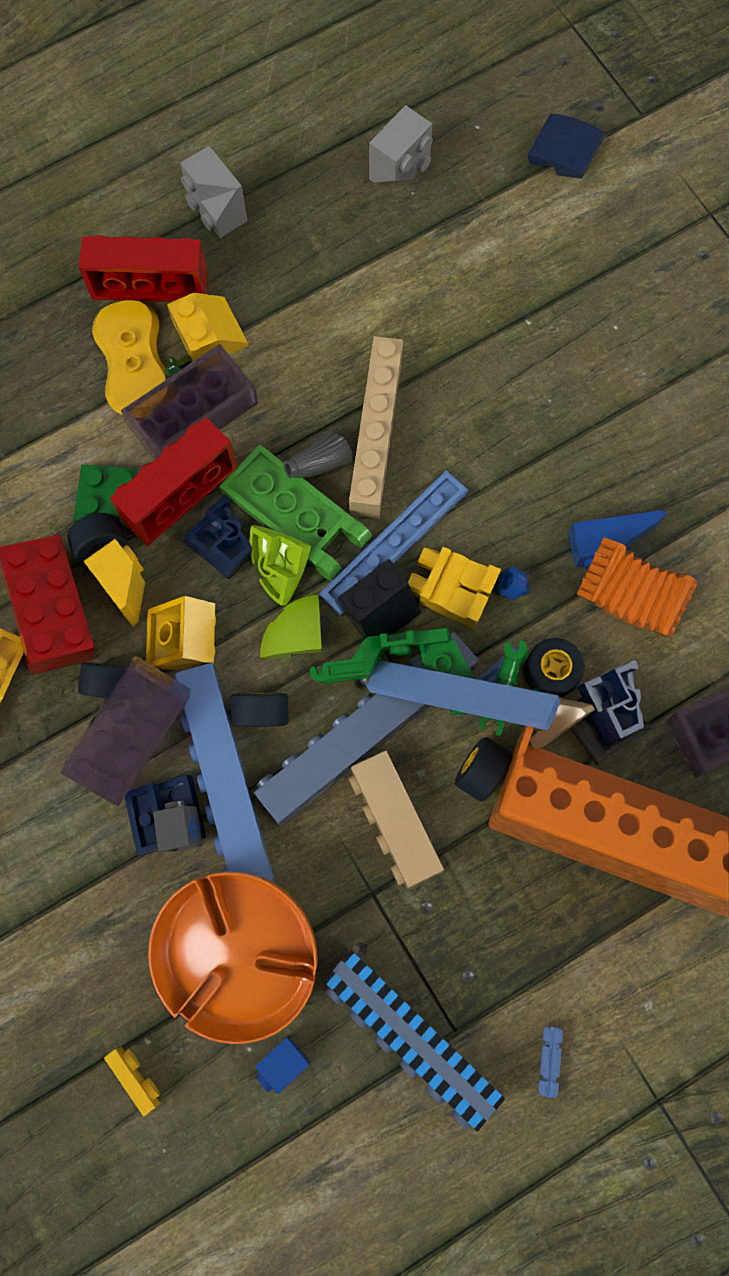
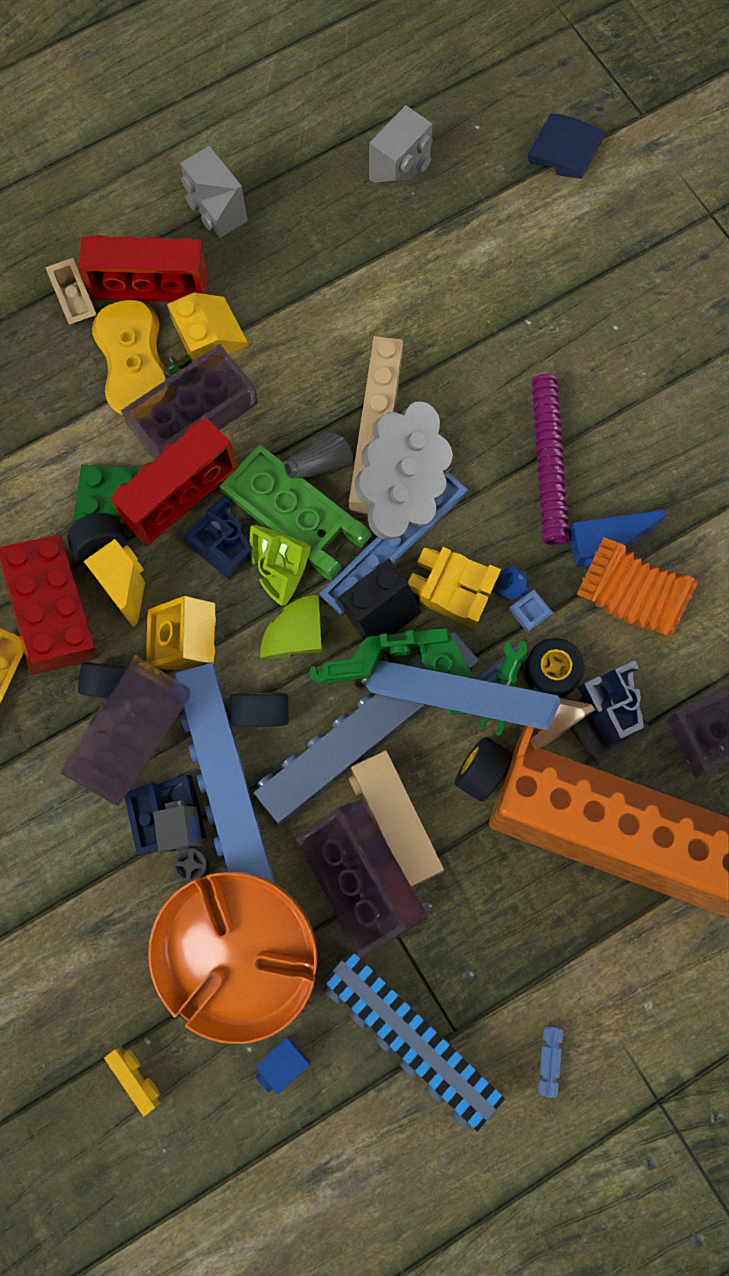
(71, 290): none -> tan slope
(185, 864): none -> dark grey wheel
(361, 877): none -> clear purple brick
(403, 470): none -> light grey plate
(531, 611): none -> medium blue tile
(550, 459): none -> magenta piece

